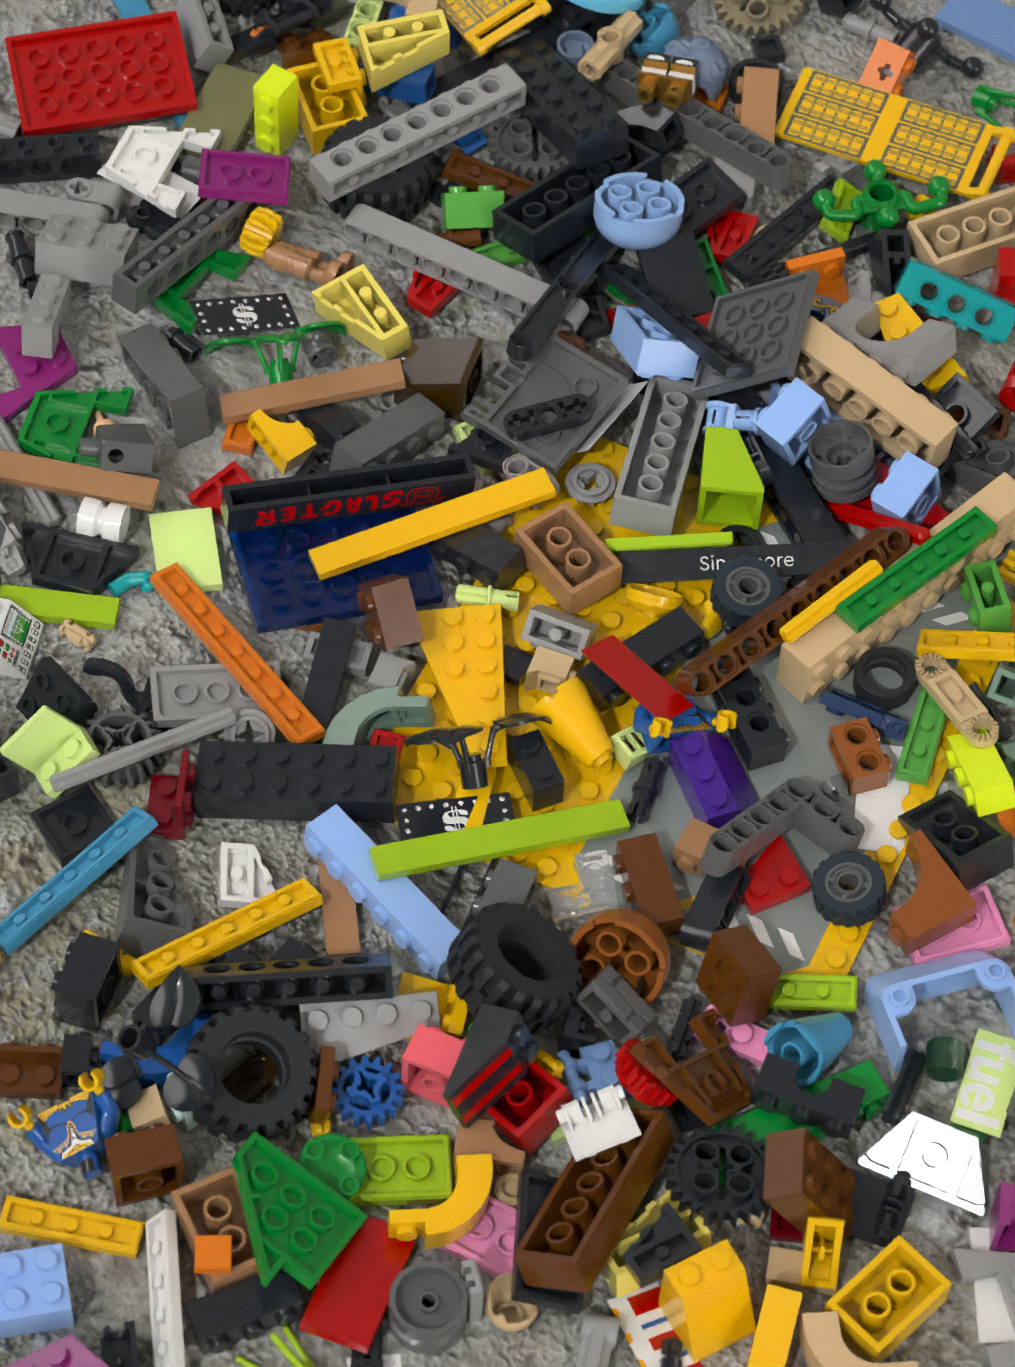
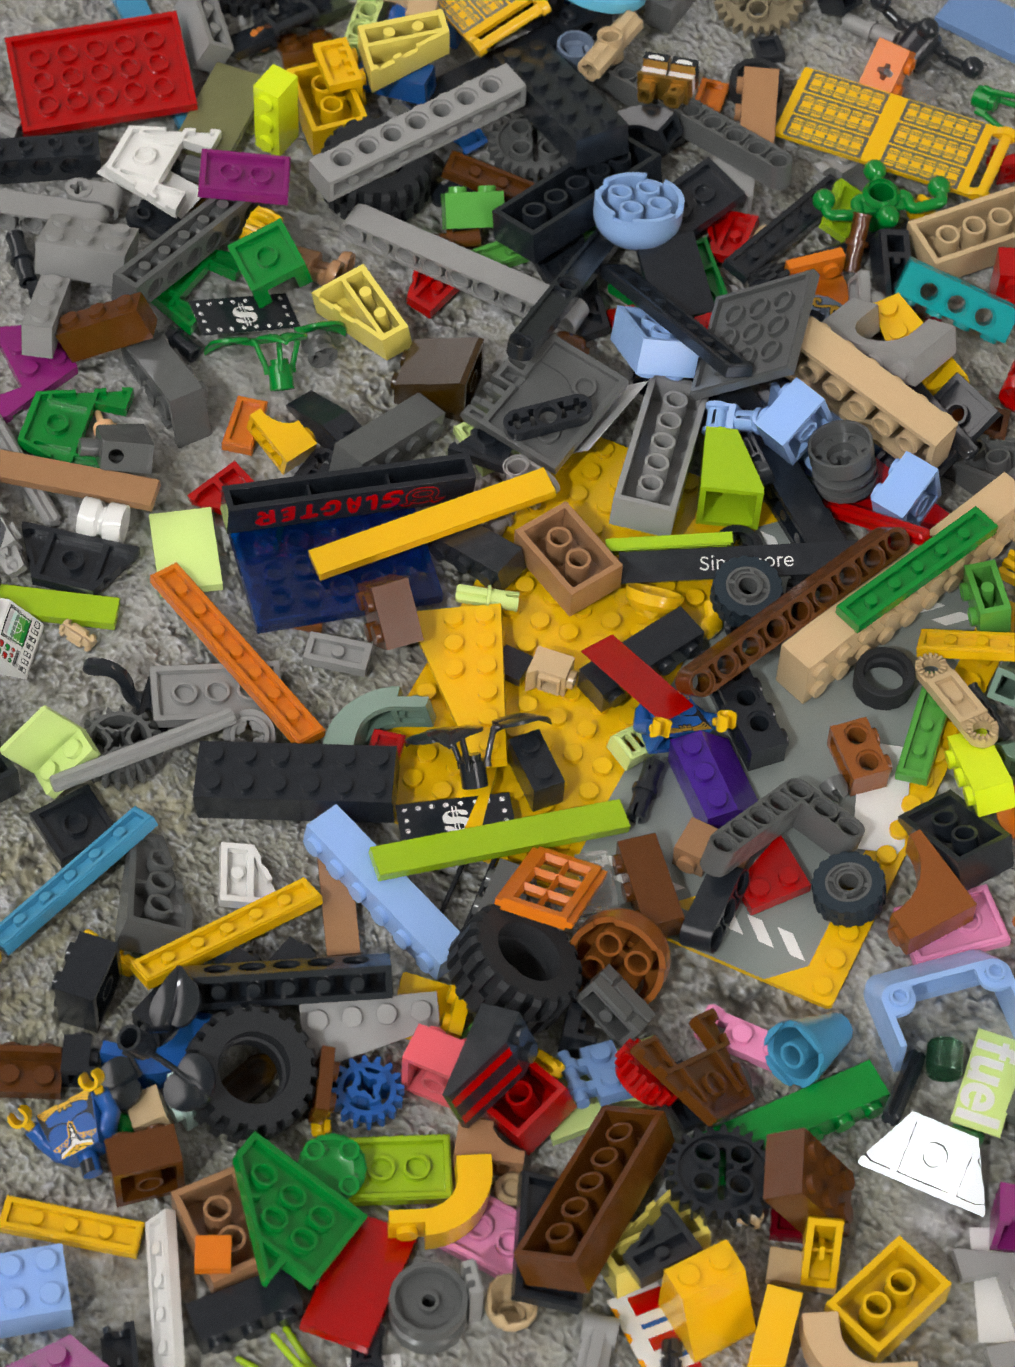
(57, 690): black plate -> none
(106, 327): none -> reddish brown brick
(130, 580): teal arm -> none
(172, 800): dark red bracket -> none
(268, 260): none -> green panel
(313, 391): medium nougat tile -> none
(328, 670): black tile -> none
(391, 671): light grey window -> none
(530, 869): none -> orange piece
(558, 631): light grey brick -> none
(575, 724): yellow cone -> none
(584, 474): light grey gear -> none
(598, 1124): white hinge -> none
(658, 29): dark azure cylinder -> none
(682, 1031): black axle -> none
(712, 61): sand blue hair -> none
(738, 975): reddish brown brick -> none
(815, 993): lime tile -> none
(827, 603): yellow axle -> none
(831, 1112): black arch -> none
(842, 703): dark blue hinge -> none
(856, 242): none -> reddish brown pin
(879, 1208): black hinge -> none

